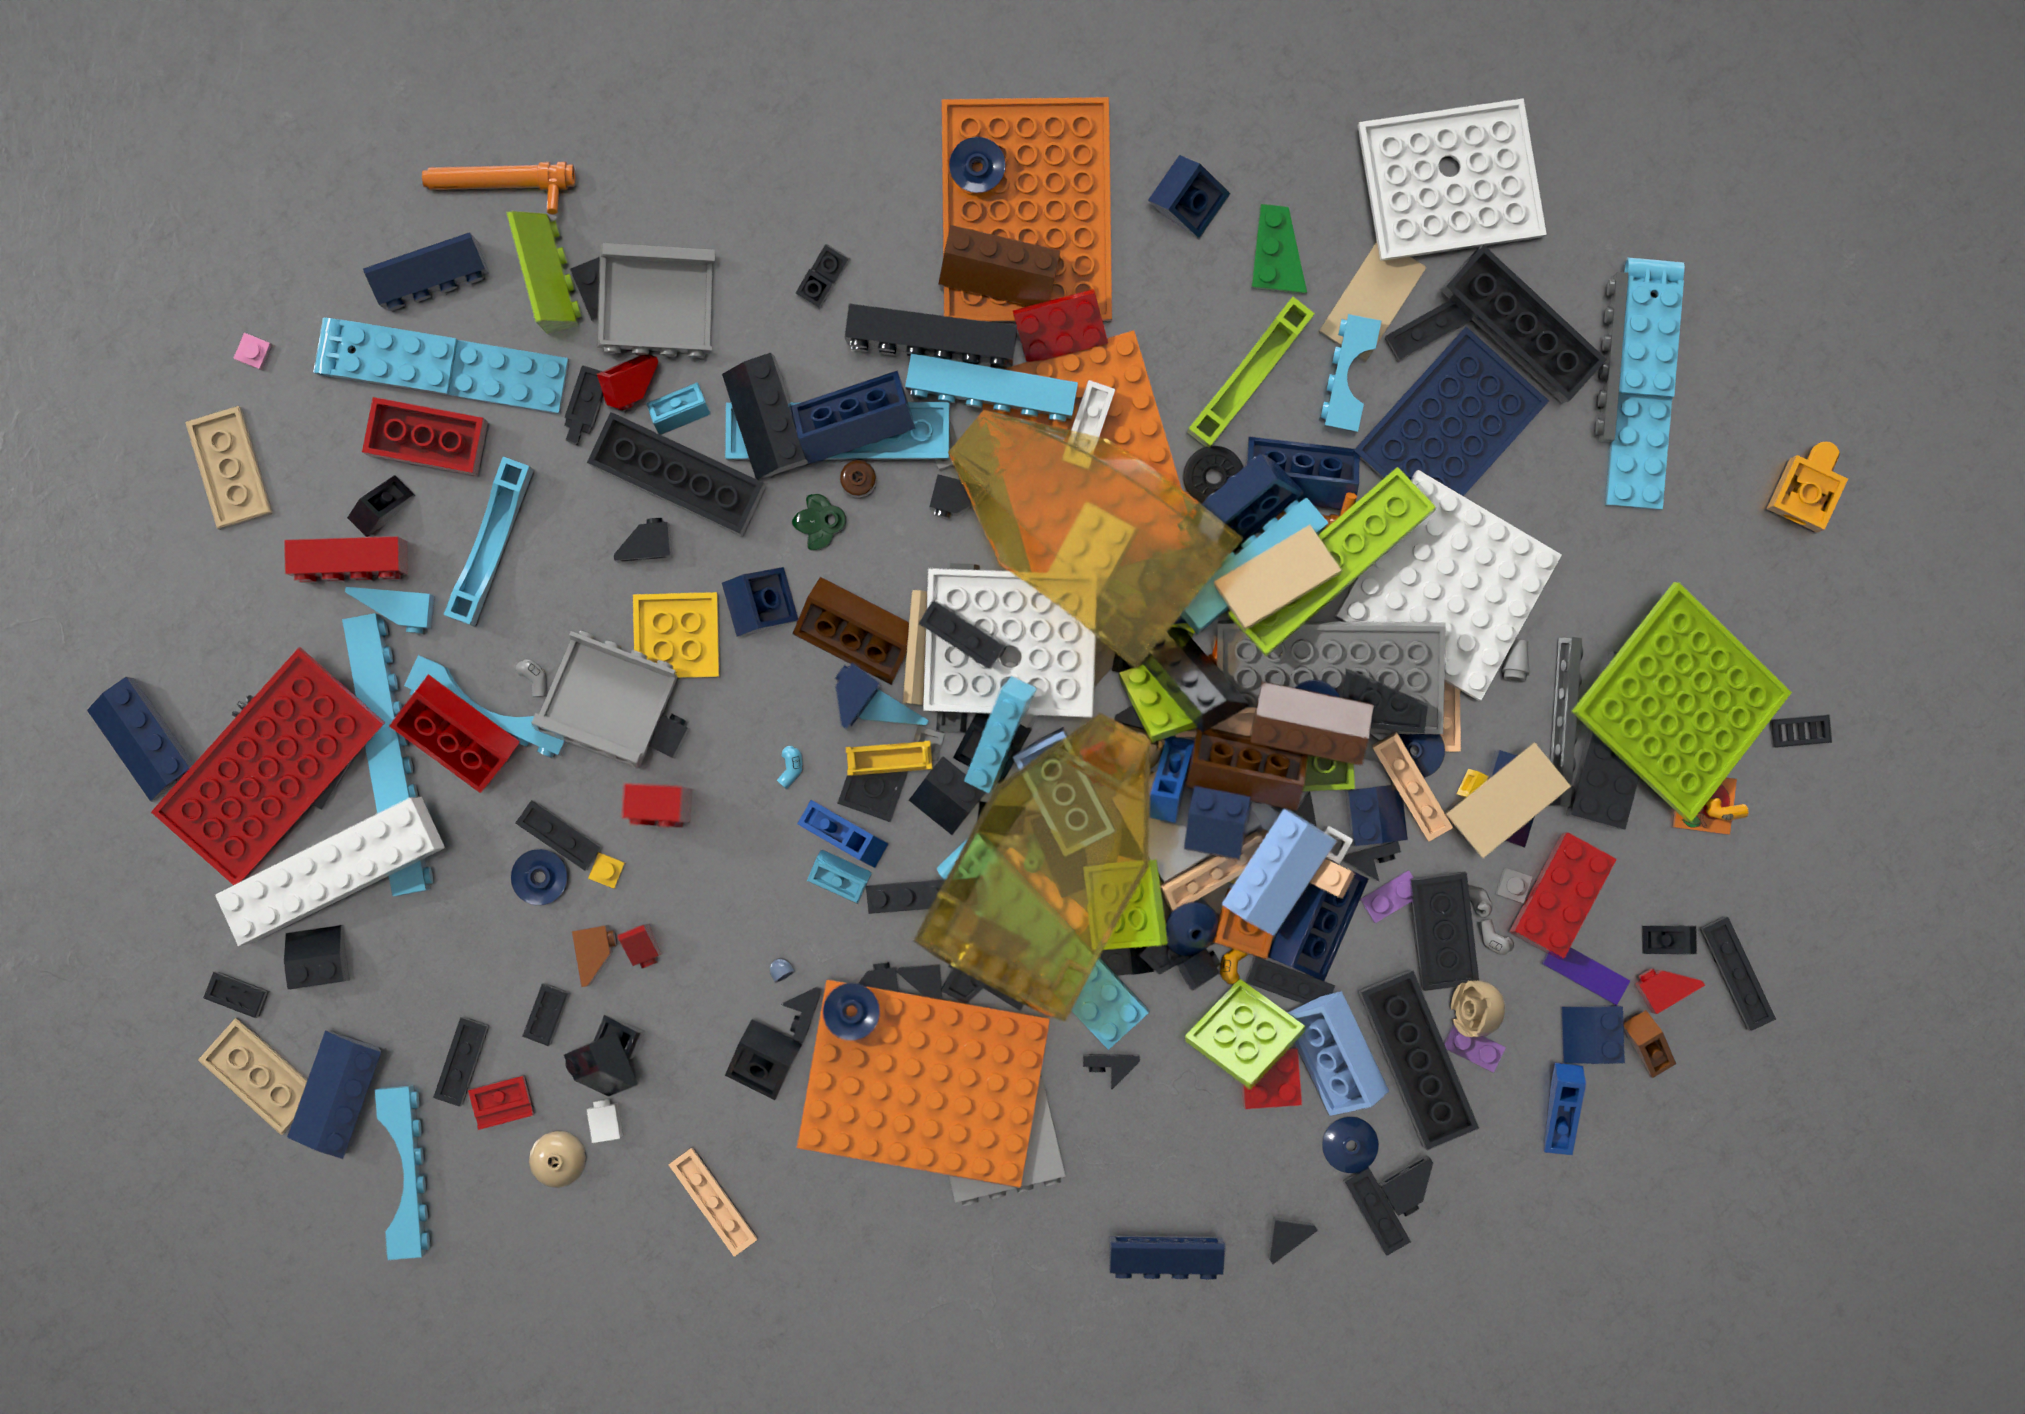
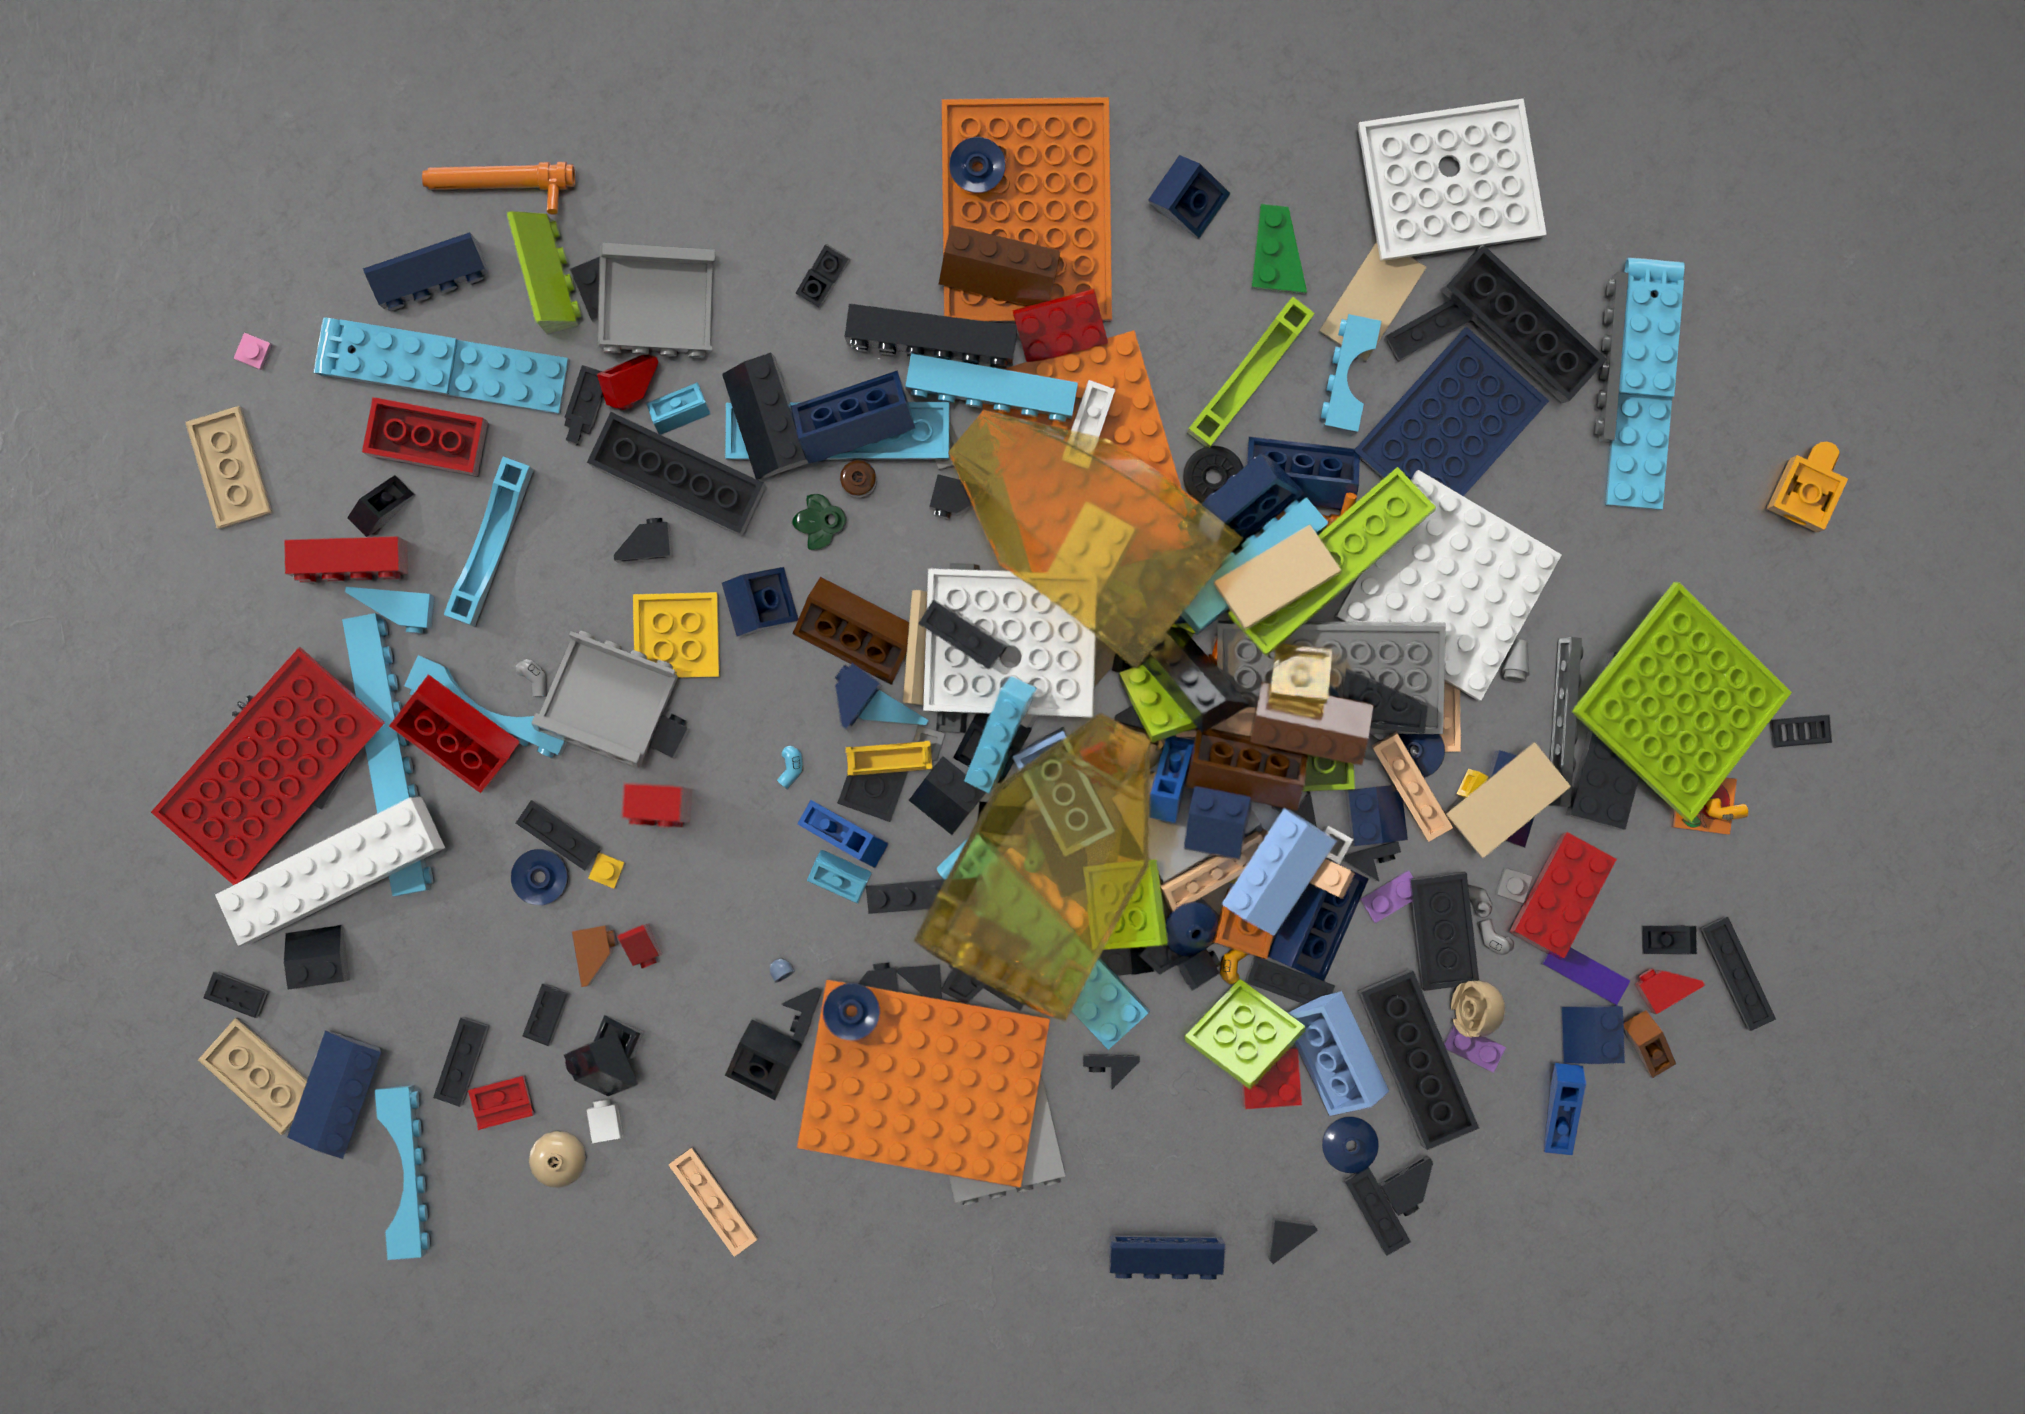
(140, 737): dark blue slope -> none
(1301, 673): none -> clear yellow plate

